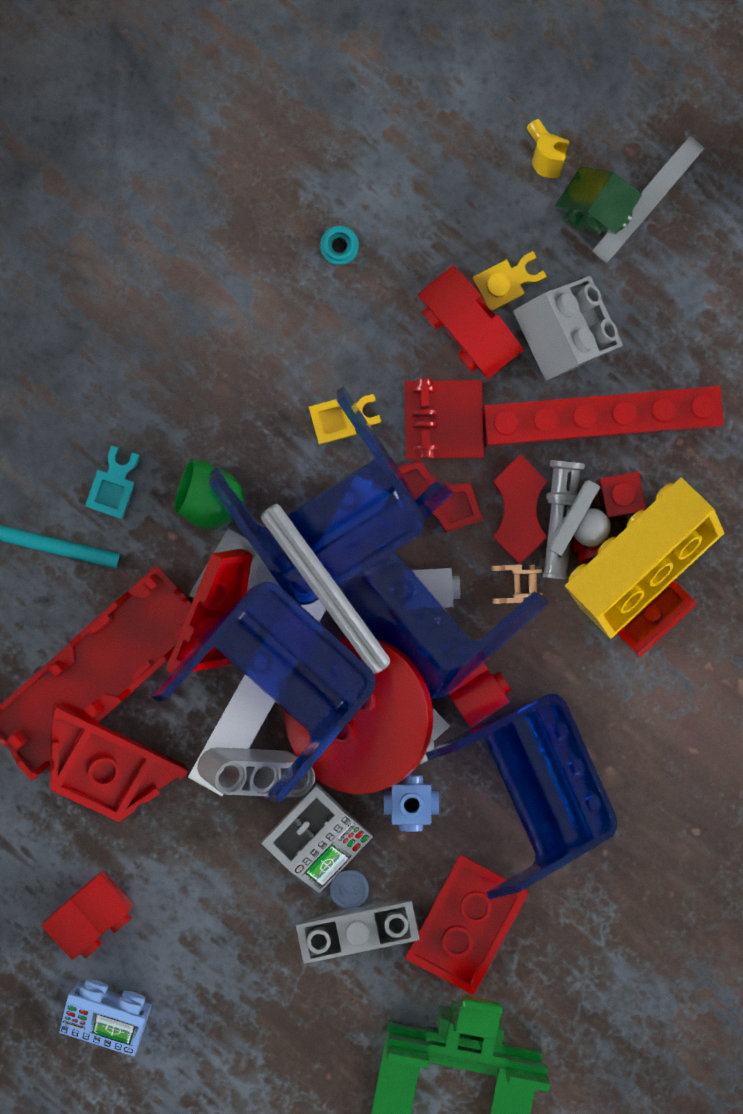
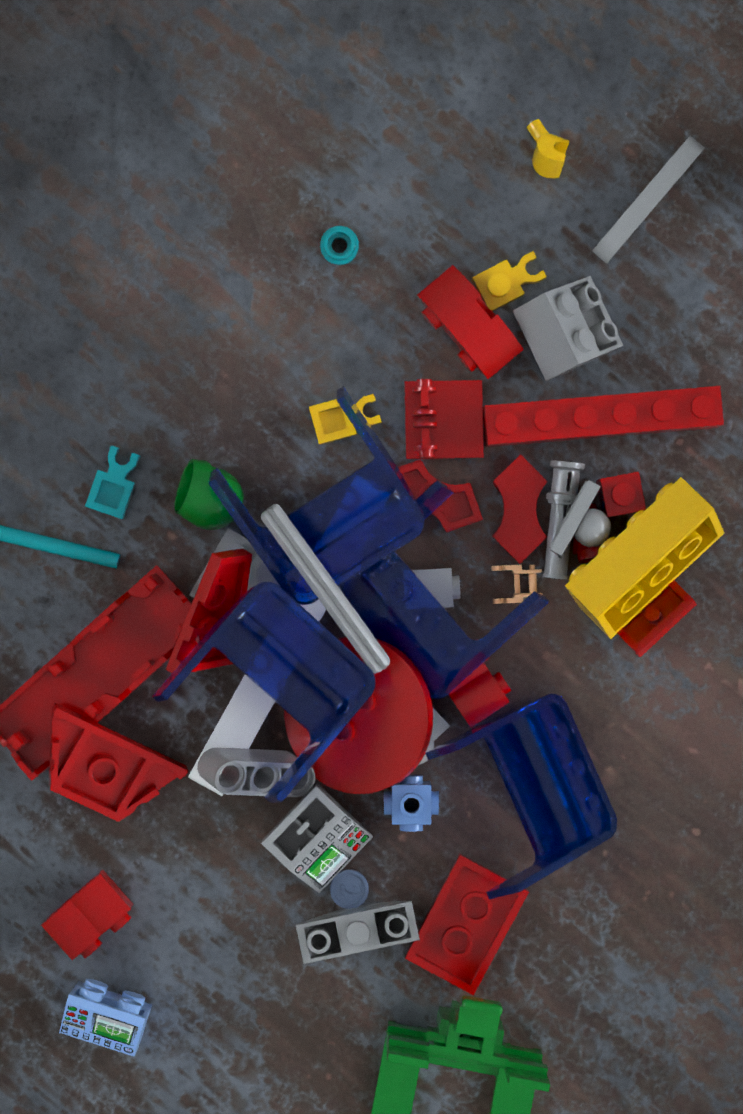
(598, 201): dark green brick -> none

